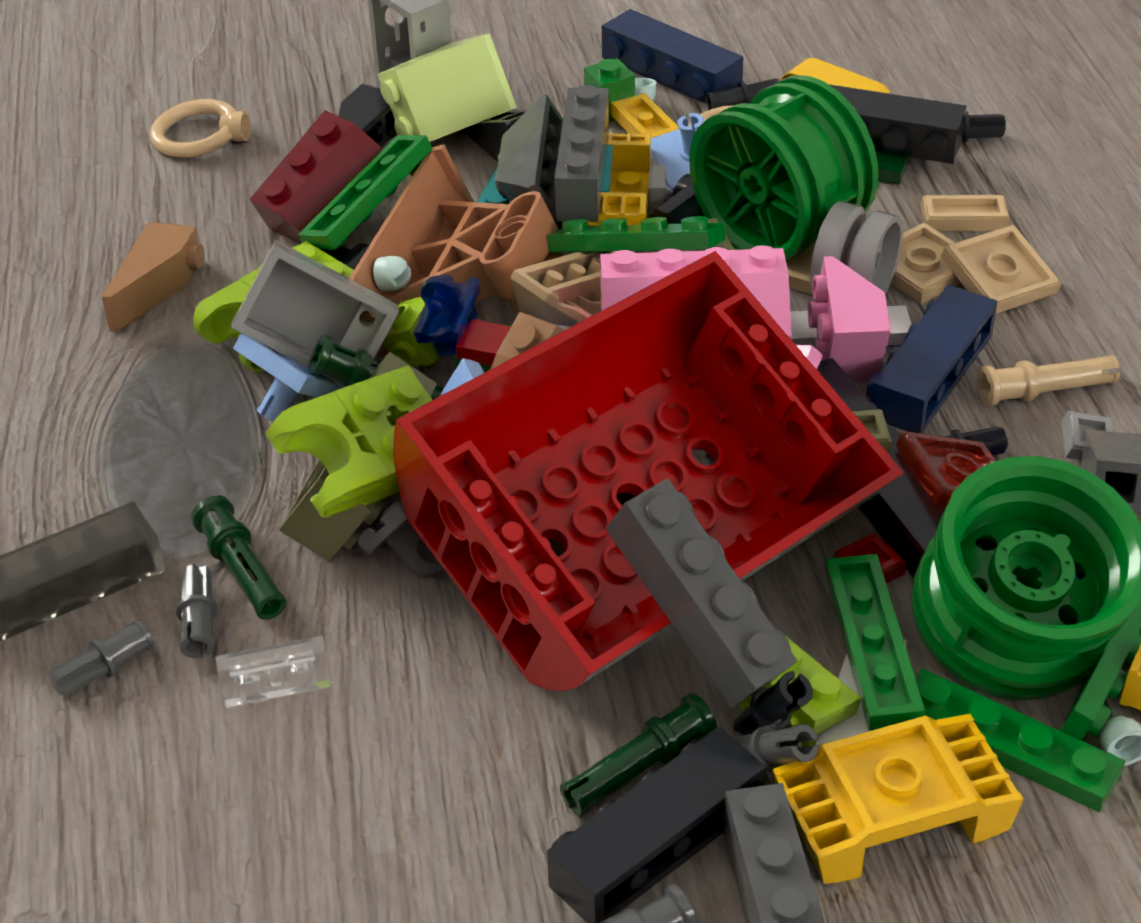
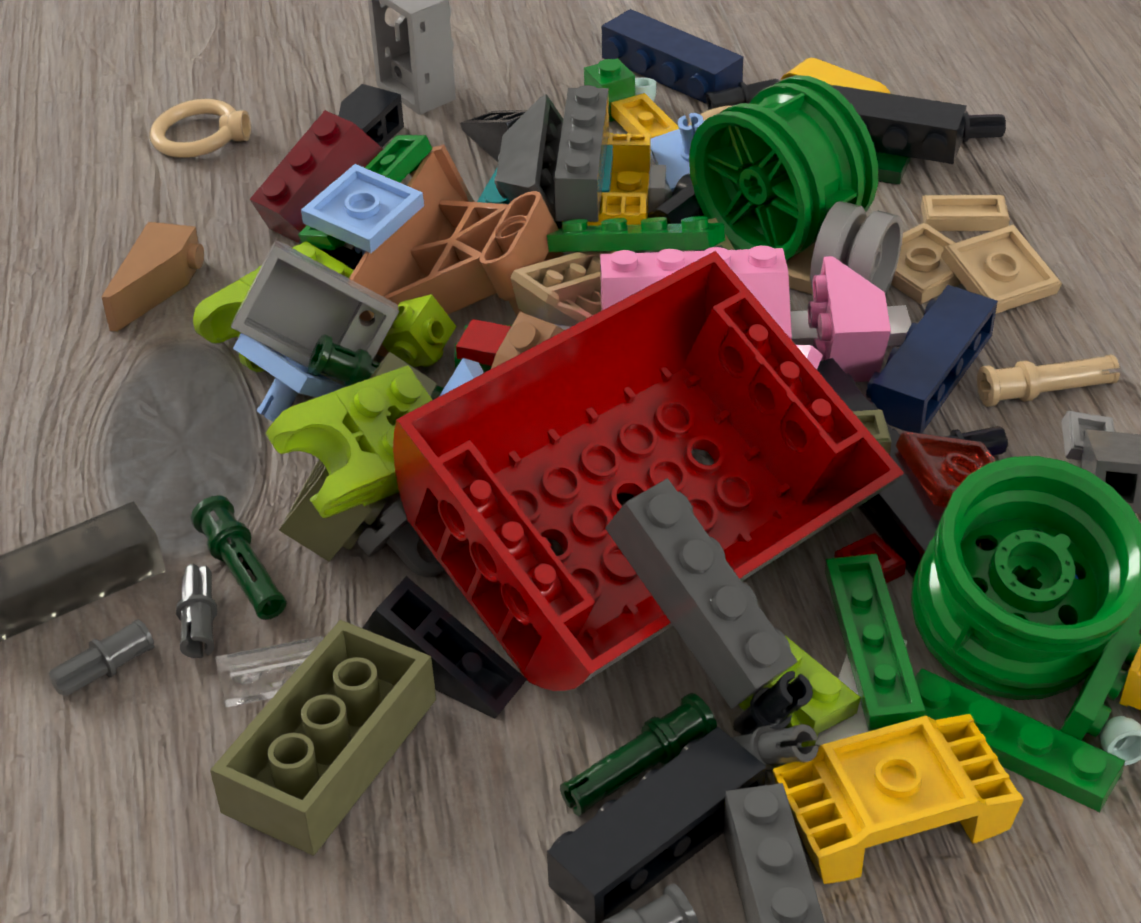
(324, 736): none -> olive brick
(362, 208): none -> light blue tile
(391, 273): light aqua hinge -> none
(446, 312): clear blue hips -> none
(447, 88): yellowish green slope -> none
(460, 660): none -> black slope

